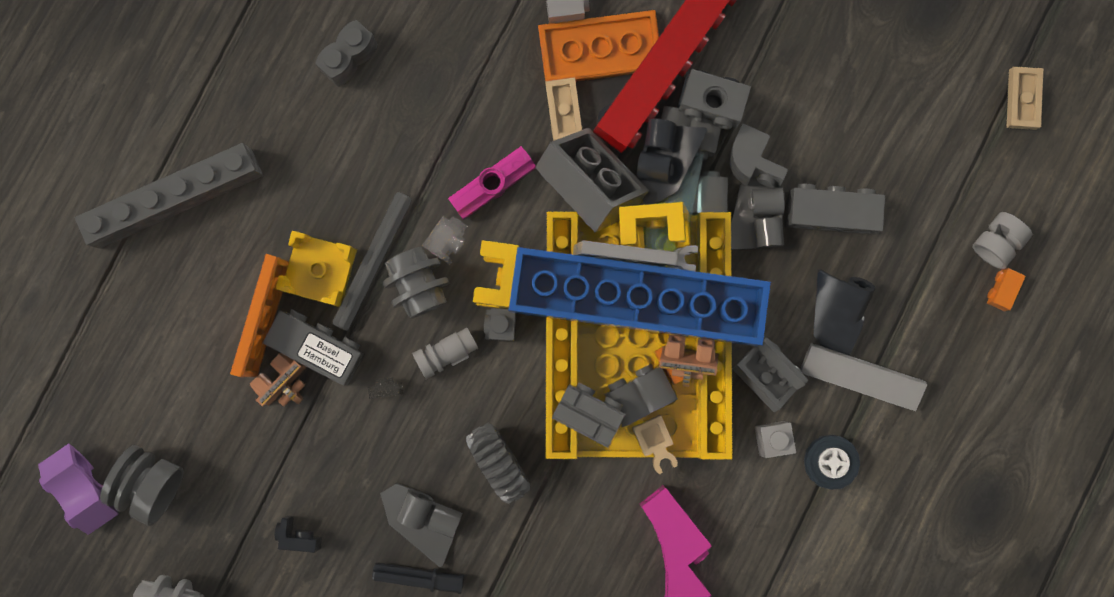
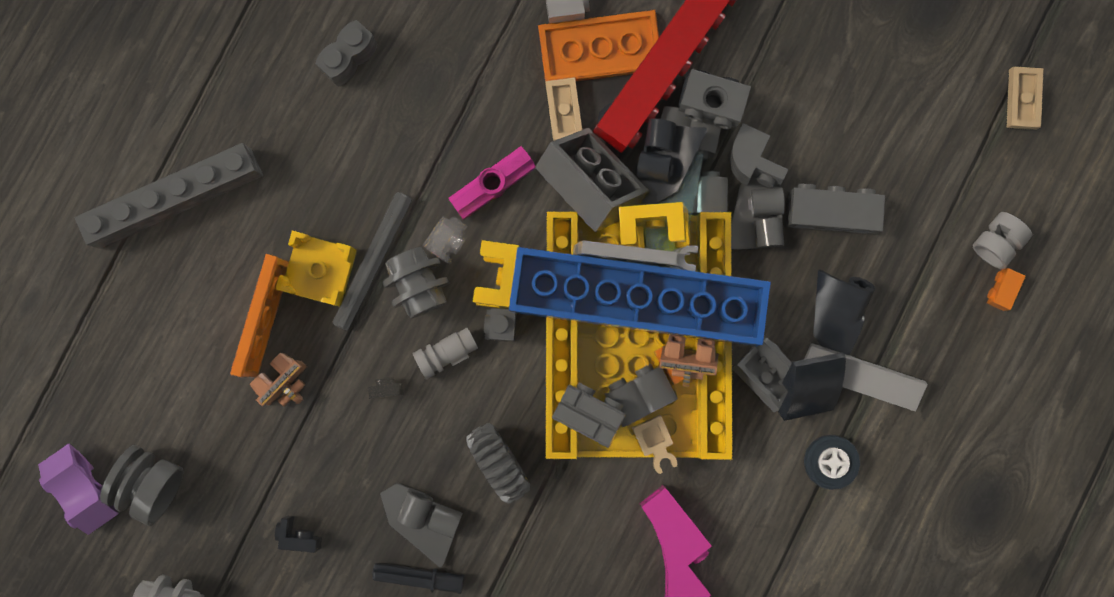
(314, 346): dark grey brick -> none
(775, 439): light grey brick -> none
(813, 386): none -> black slope

